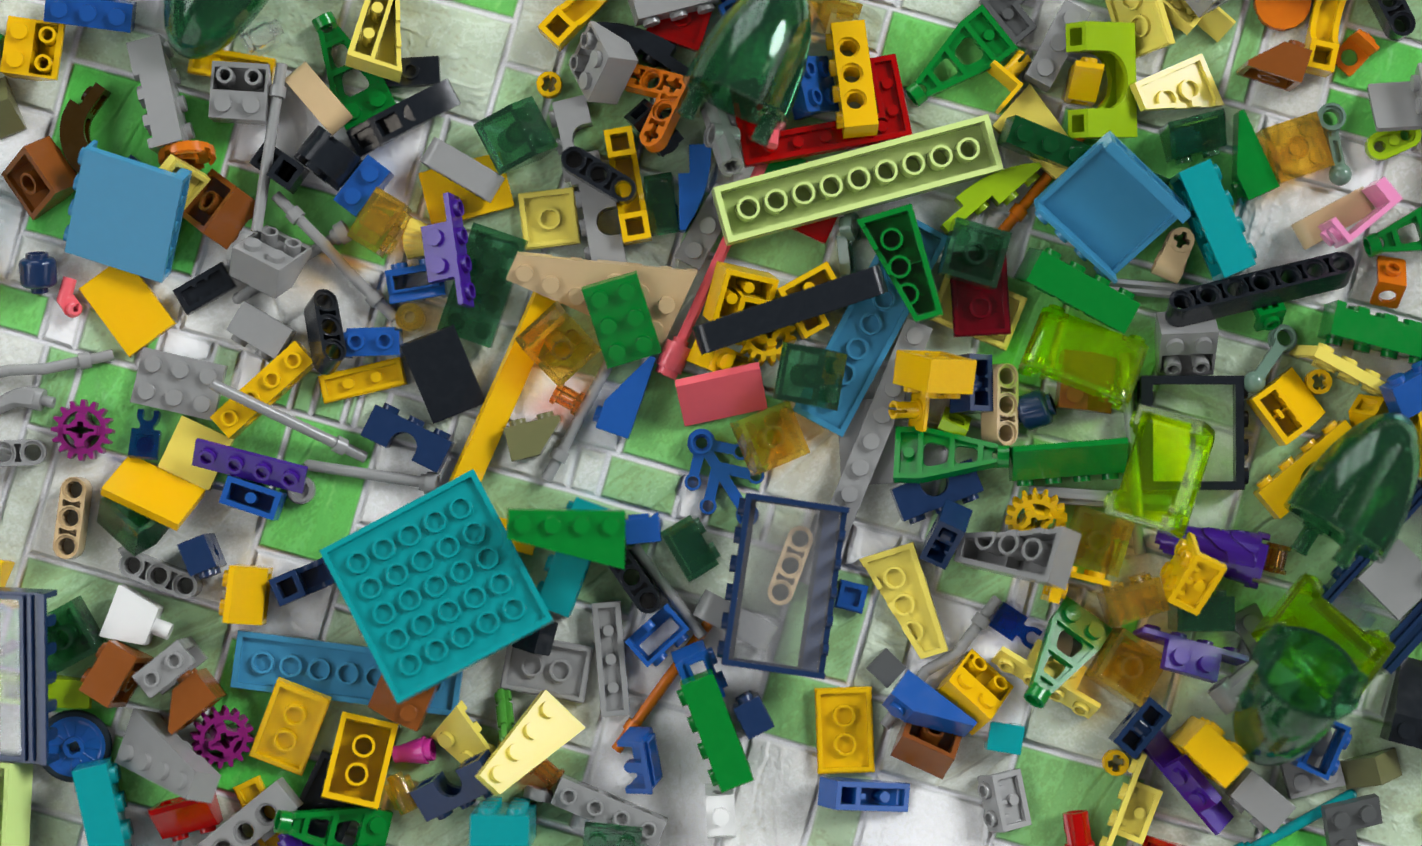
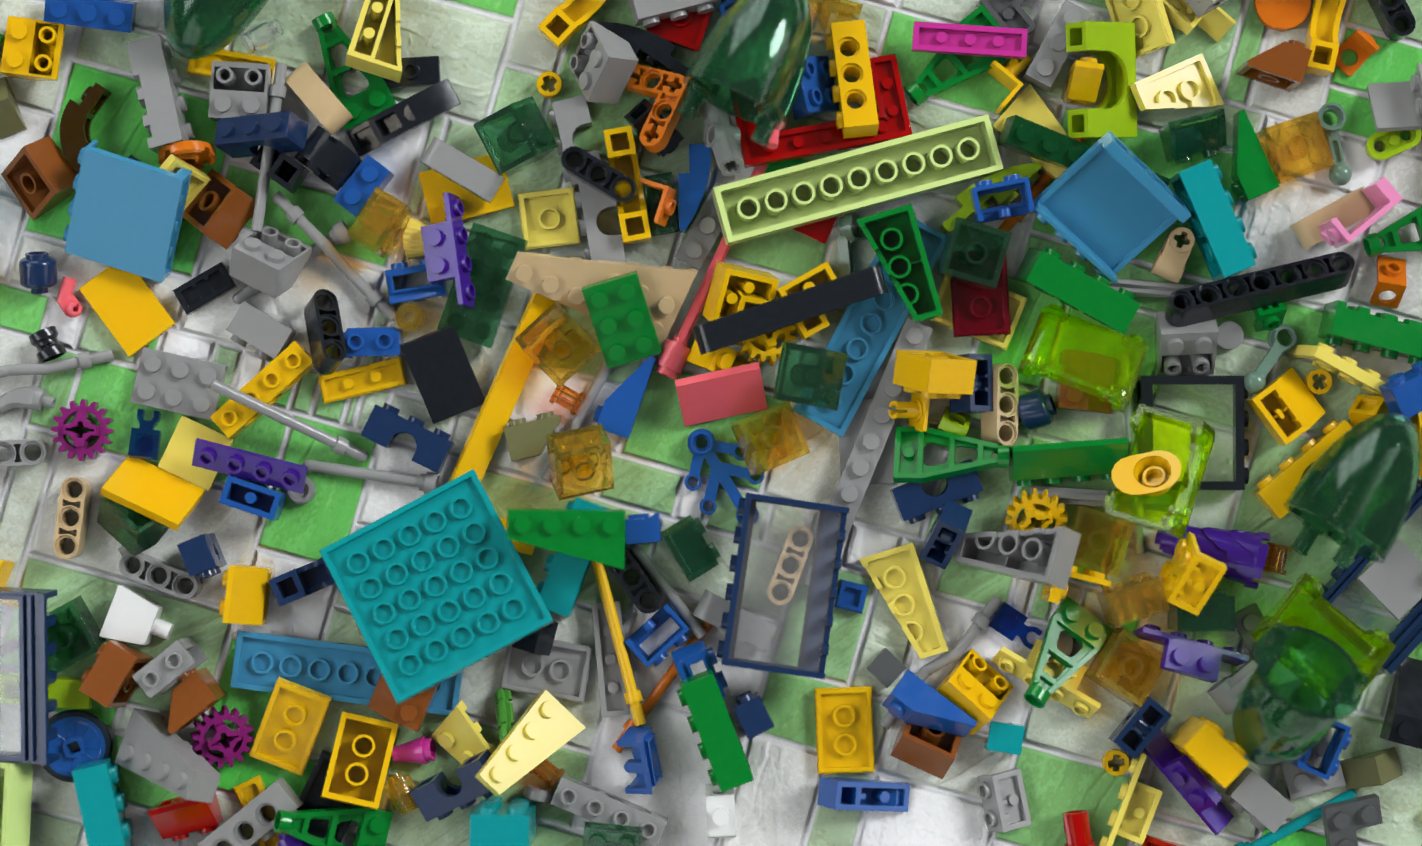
(47, 344): none -> black wheel
(243, 134): none -> dark blue arch
(580, 461): none -> clear yellow brick
(632, 695): none -> yellow bar
(667, 202): none -> orange bracket
(969, 40): none -> dark pink plate
(1007, 211): none -> blue window
(1146, 473): none -> yellow piece
(1230, 335): none -> light grey tile

